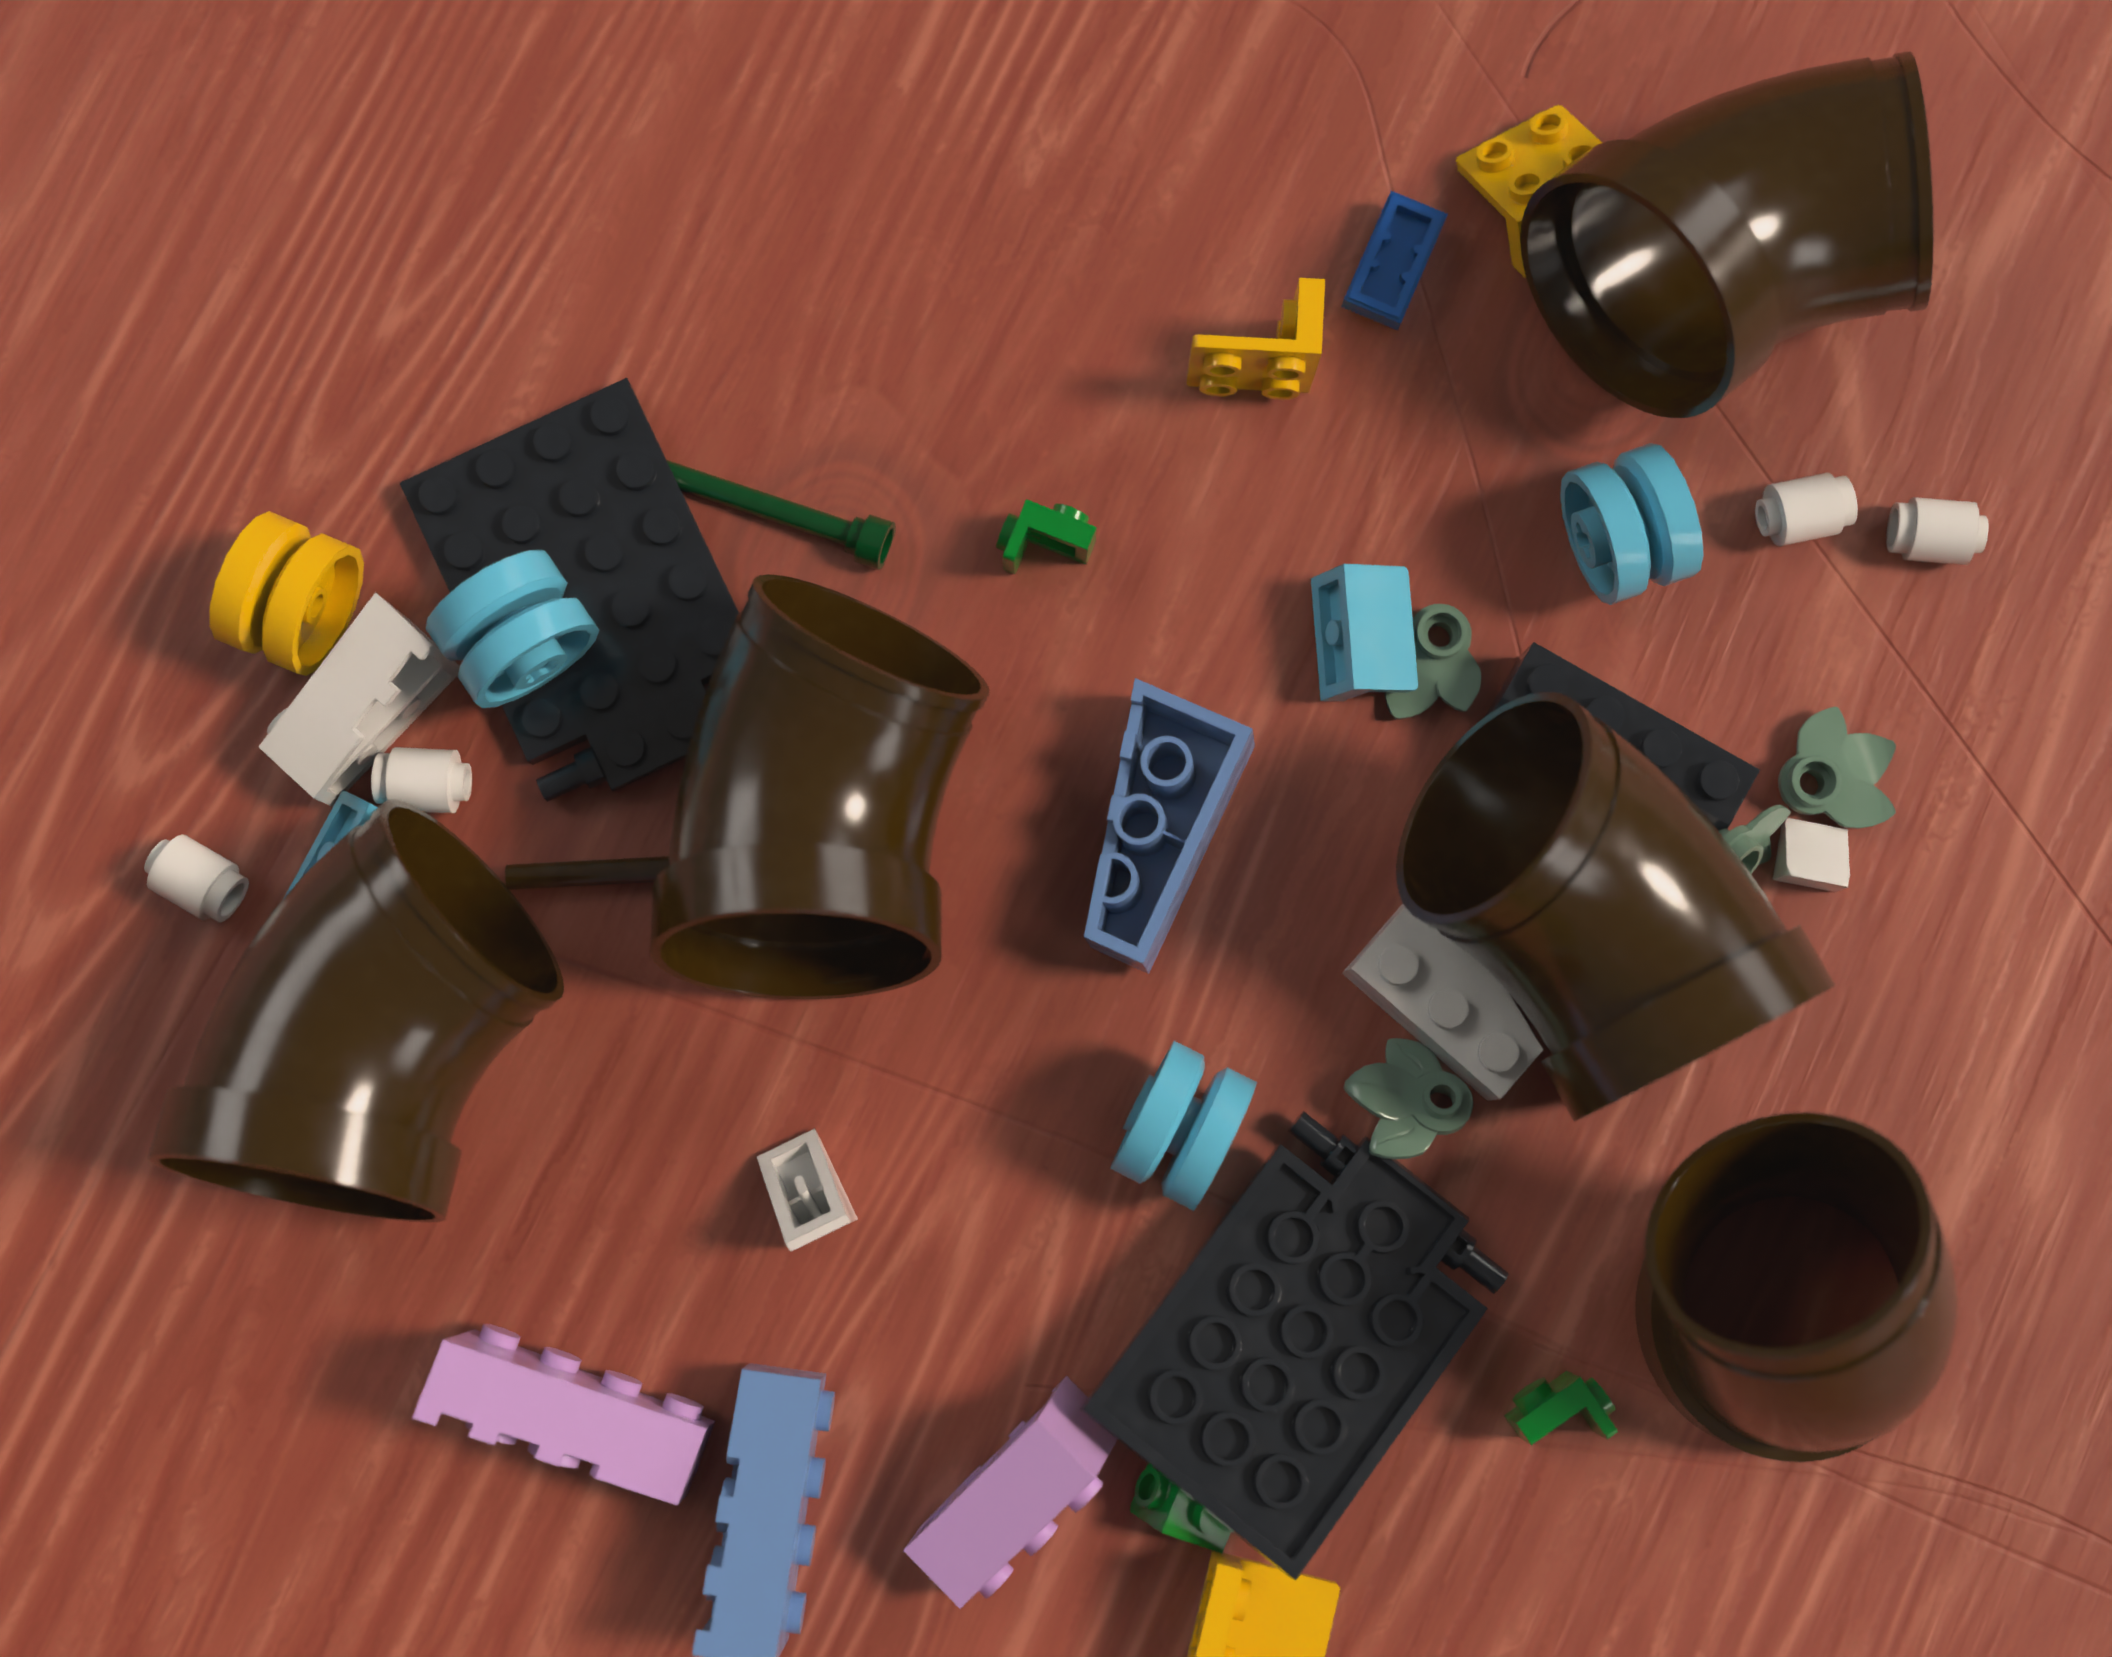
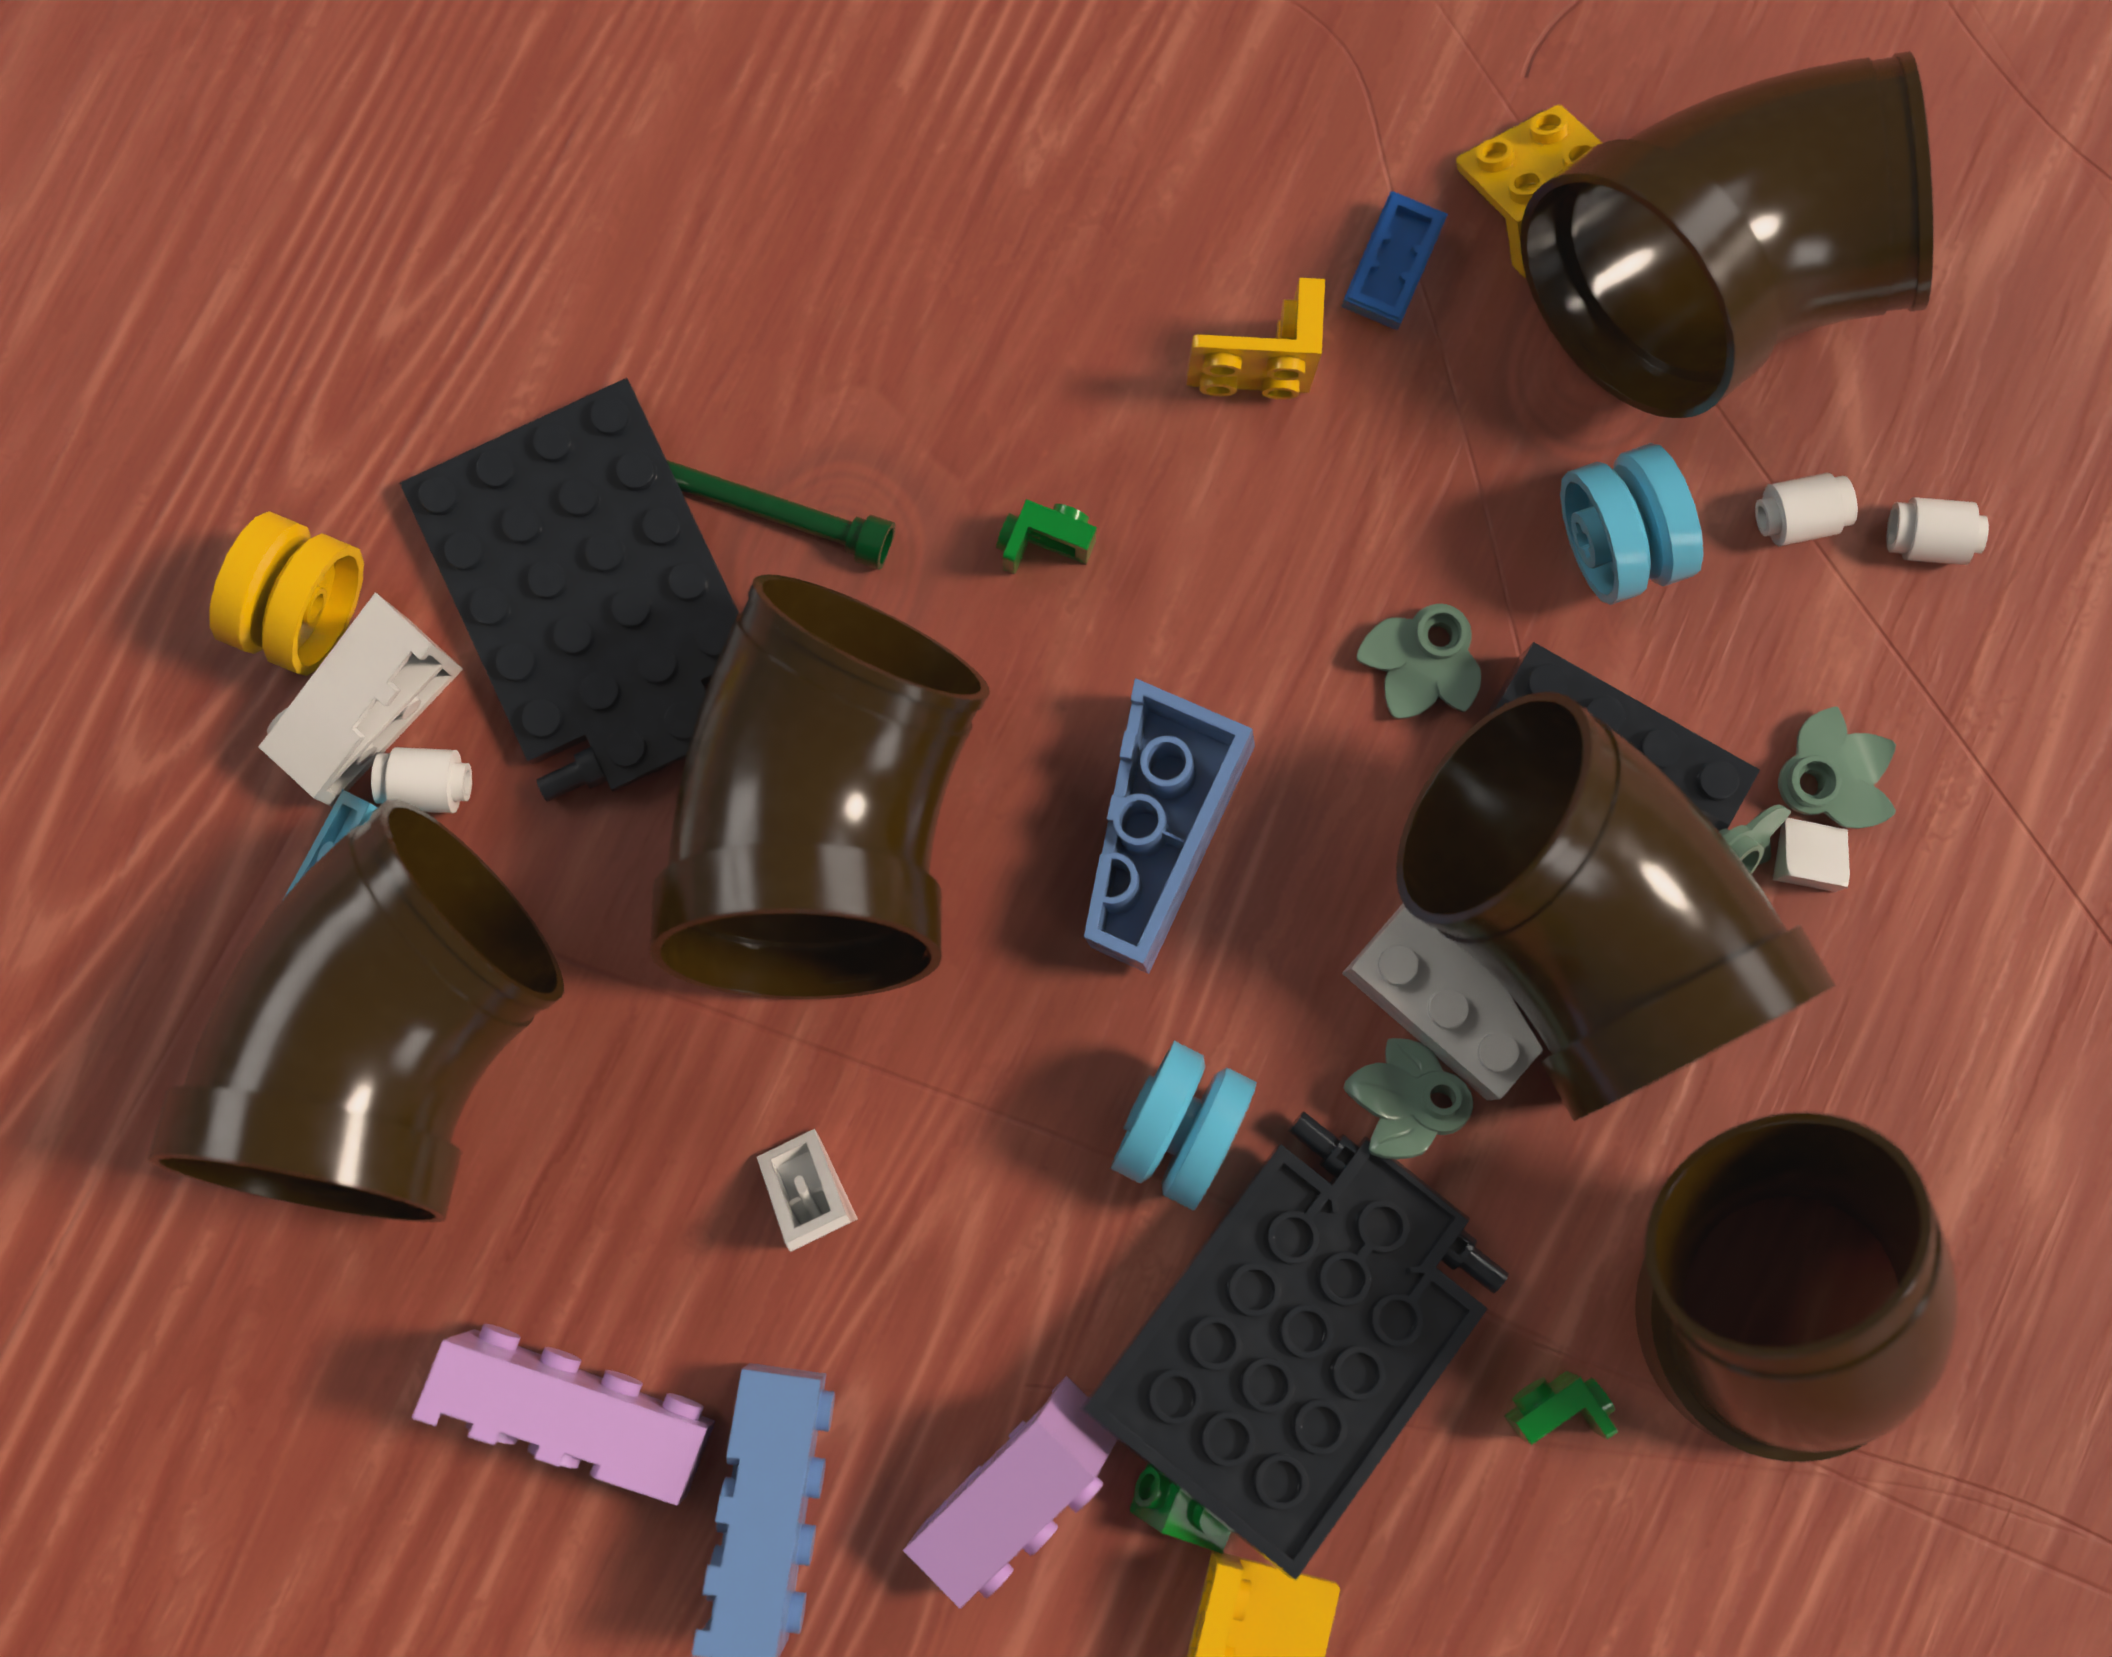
(195, 878): white brick -> none
(511, 628): medium azure wheel -> none
(584, 872): dark brown bar -> none
(1364, 631): medium azure panel -> none

